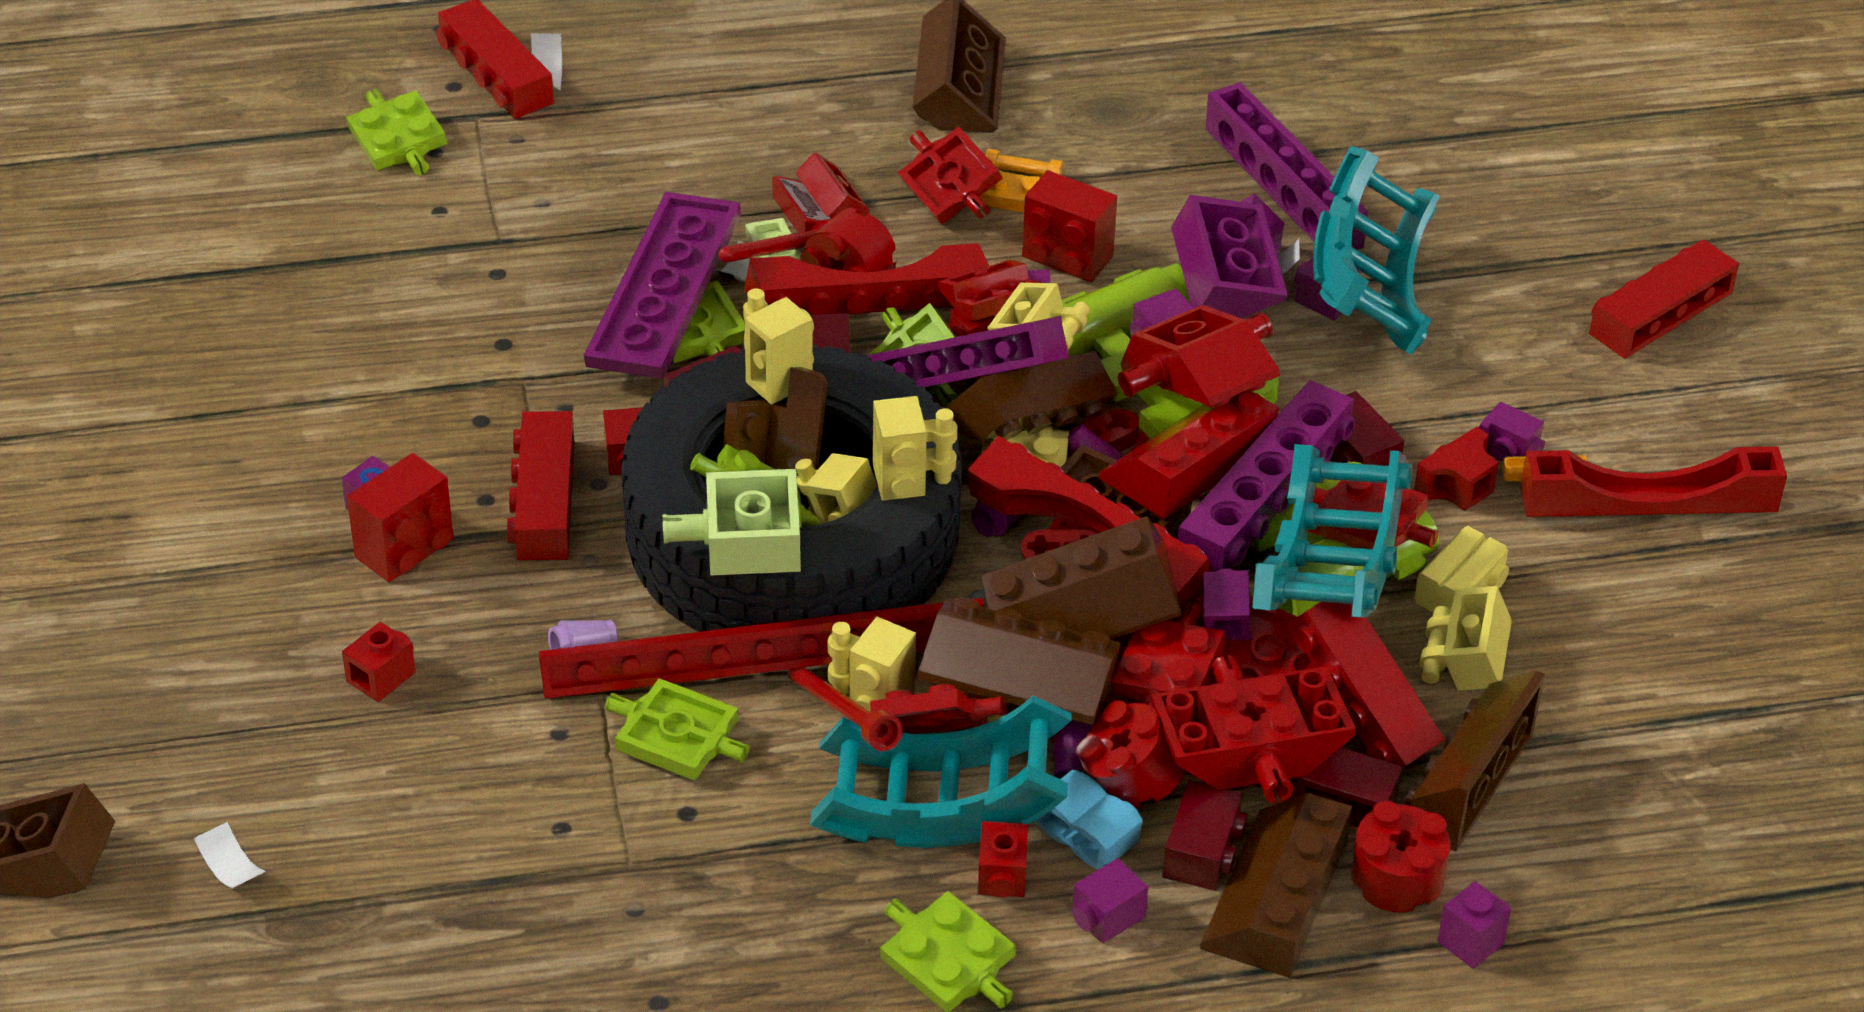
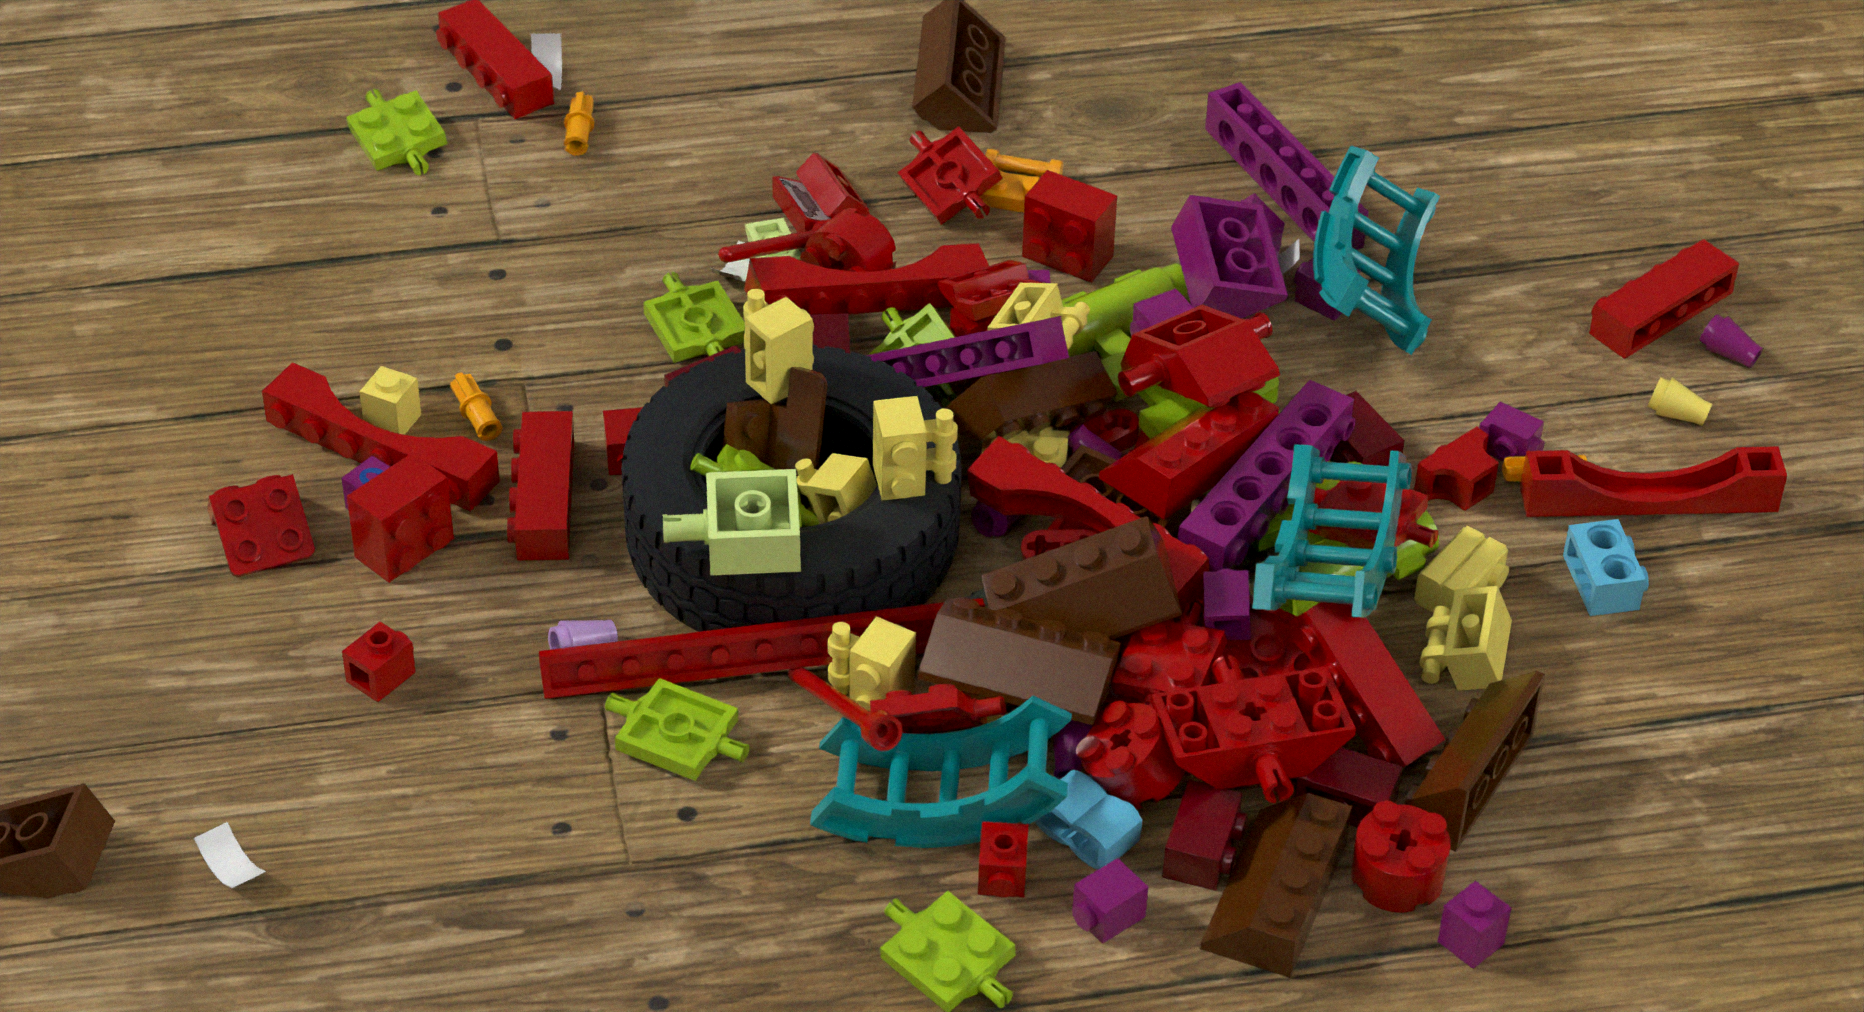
(261, 524): none -> red bracket
(307, 407): none -> red arch
(391, 400): none -> light yellow brick
(476, 407): none -> light orange axle
(579, 124): none -> light orange axle
(662, 285): magenta plate -> none
(1605, 567): none -> medium azure brick
(1678, 402): none -> light yellow cone
(1730, 341): none -> magenta cone

